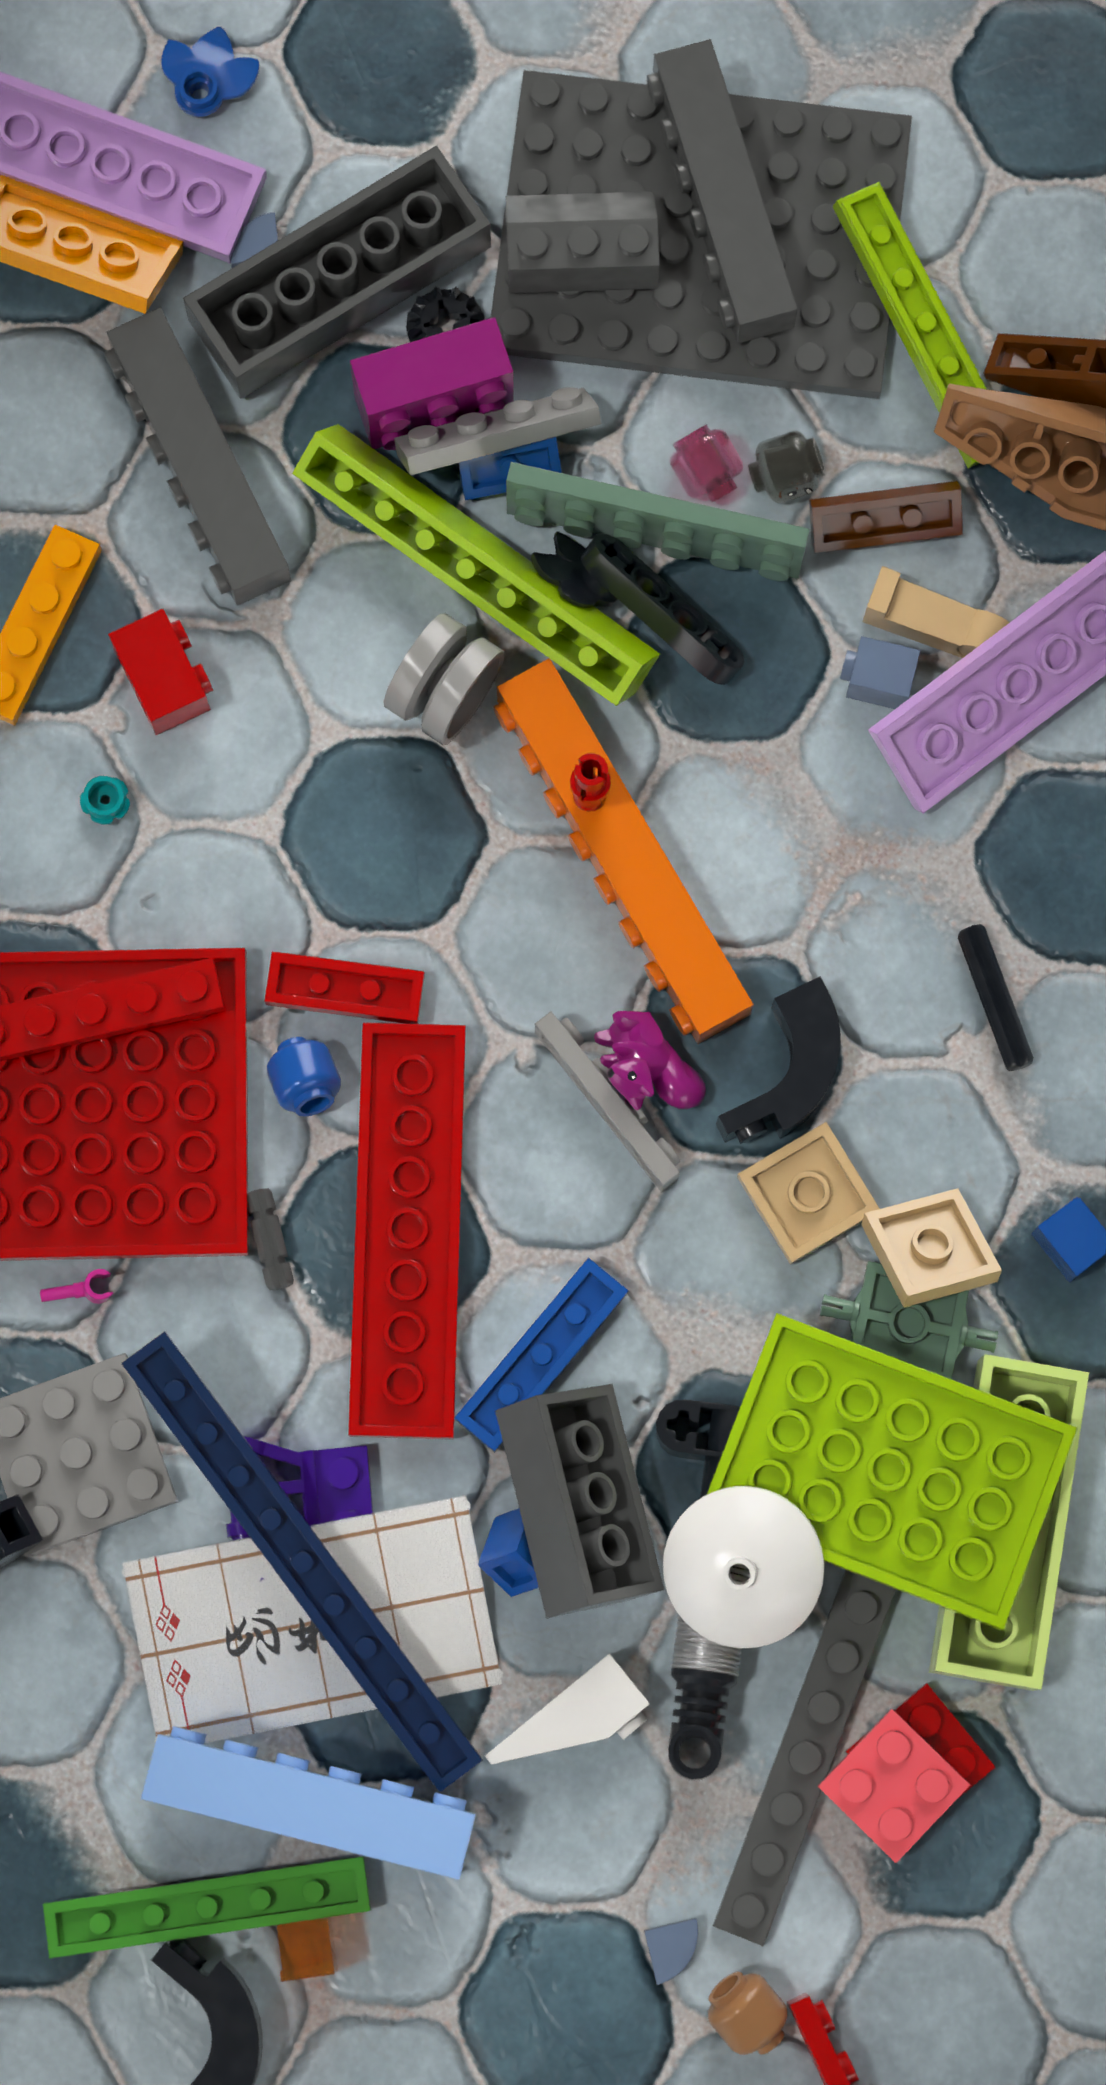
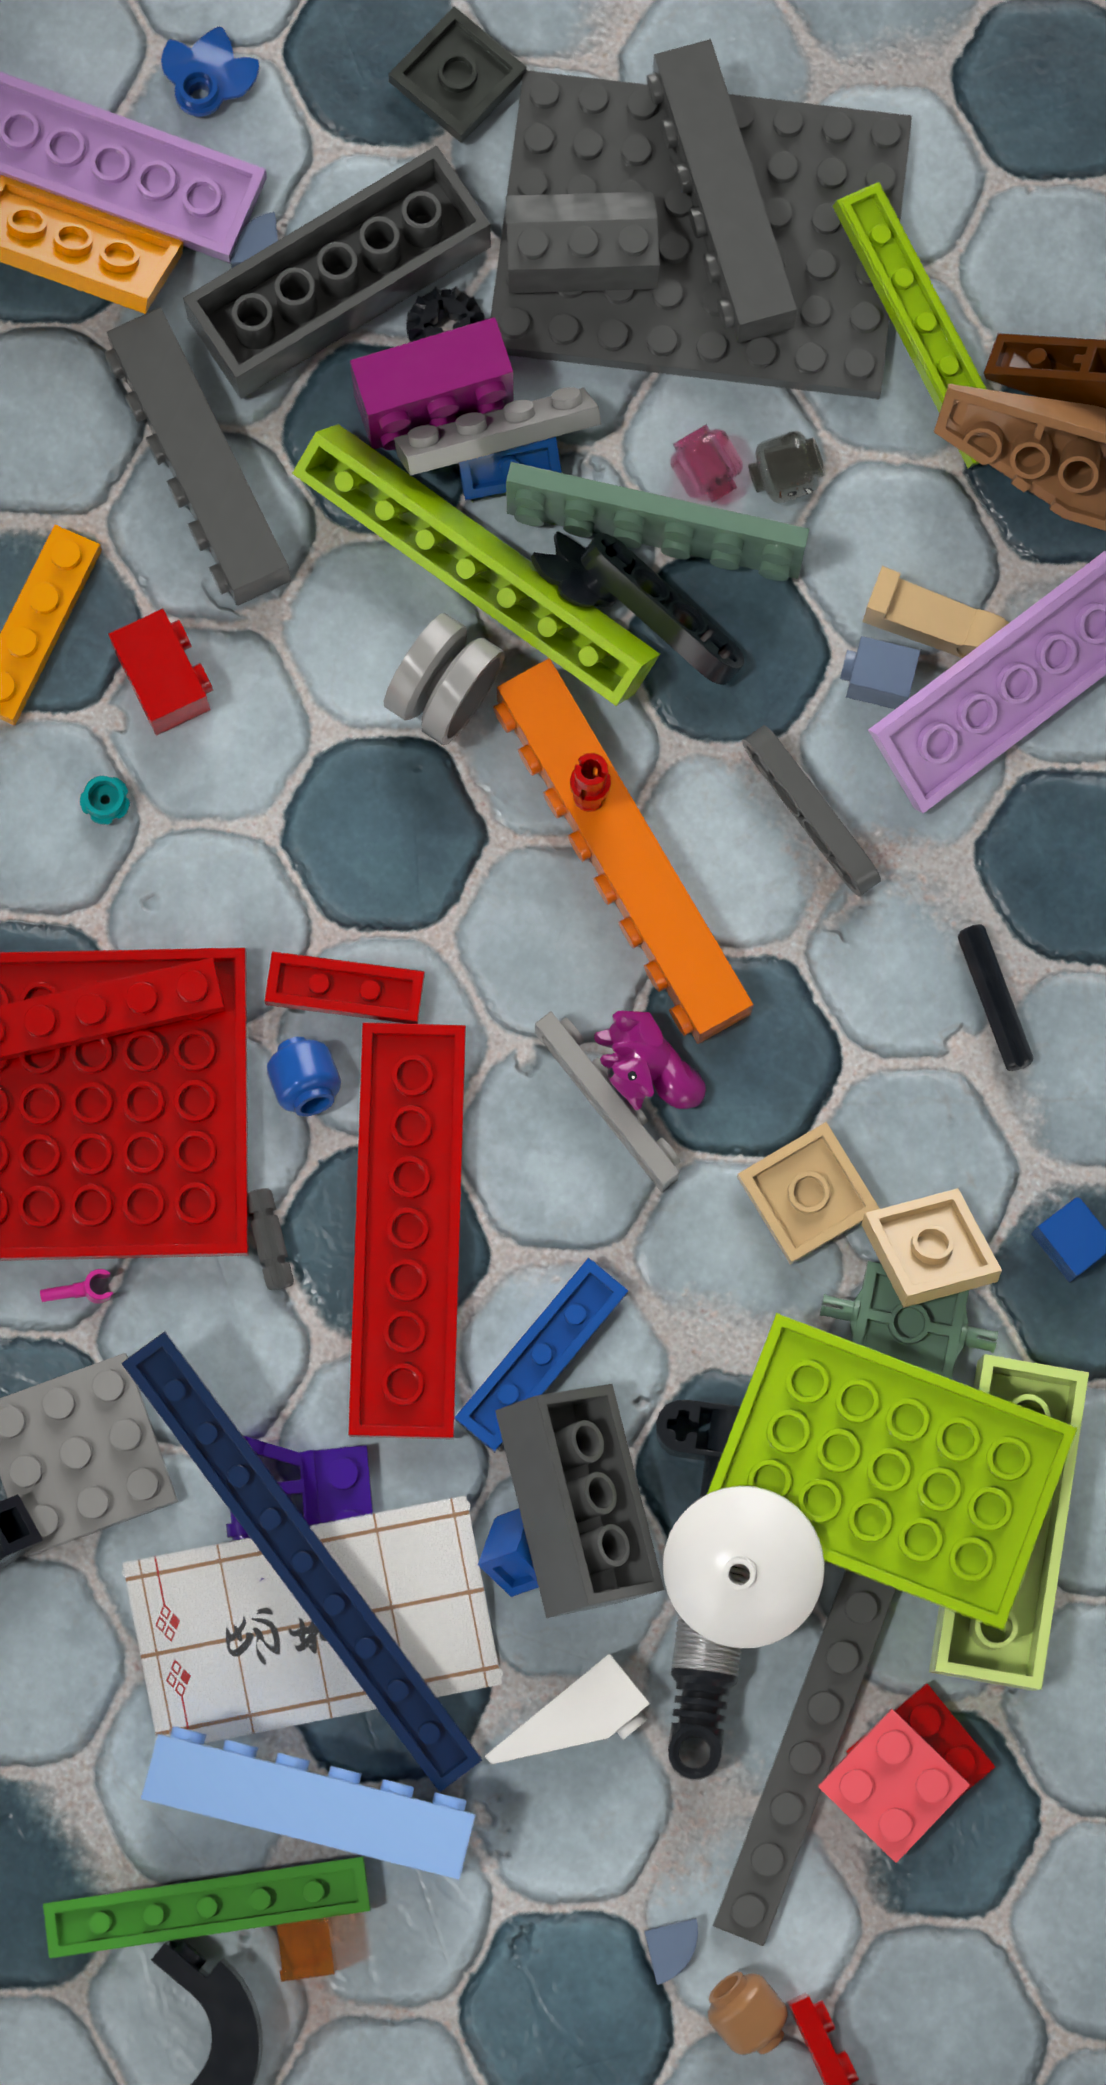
(457, 74): none -> pearl dark grey plate
(811, 810): none -> dark grey beam
(814, 1047): black arch -> none
(886, 516): reddish brown plate -> none

